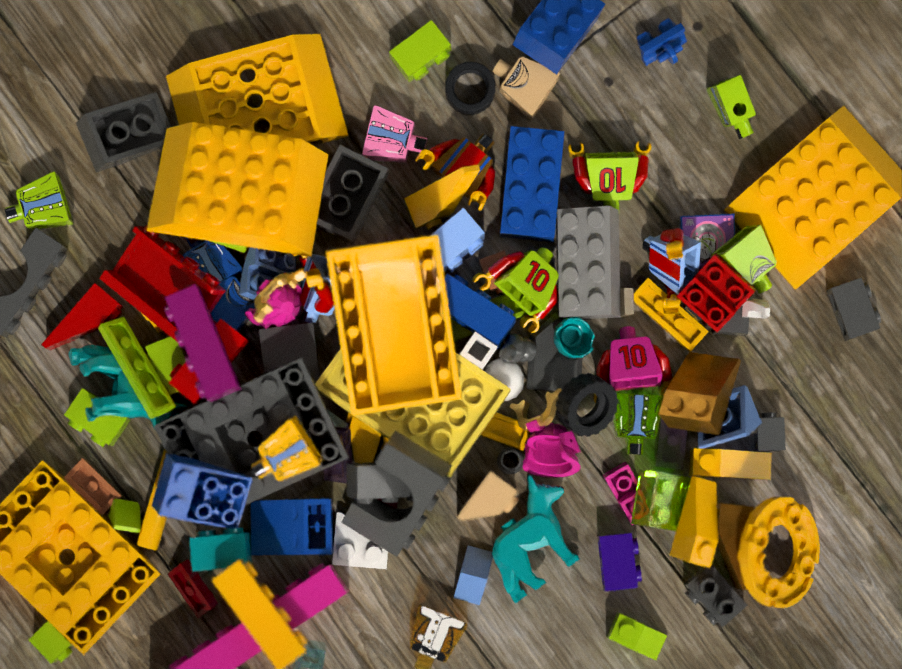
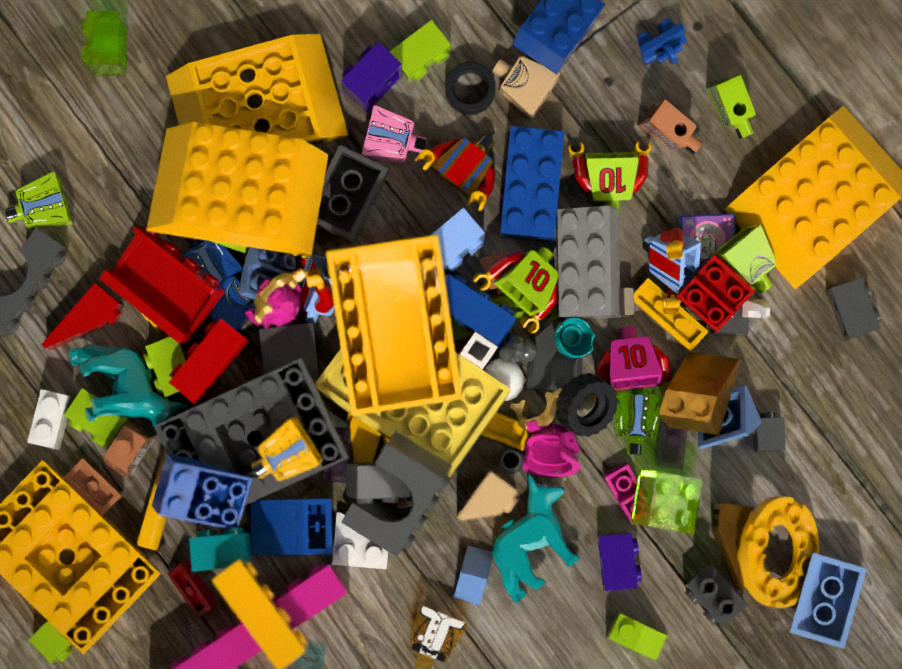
(49, 419): none -> white brick
(105, 43): none -> clear neon green brick
(124, 131): dark grey slope -> none
(125, 515): lime slope -> none
(128, 448): none -> nougat torso
(137, 367): lime tile -> none
(202, 343): magenta brick -> none
(371, 76): none -> dark purple brick
(440, 198): yellow slope -> none
(661, 124): none -> nougat torso
(697, 527): yellow slope -> none
(730, 464): yellow slope -> none
(828, 600): none -> light blue slope

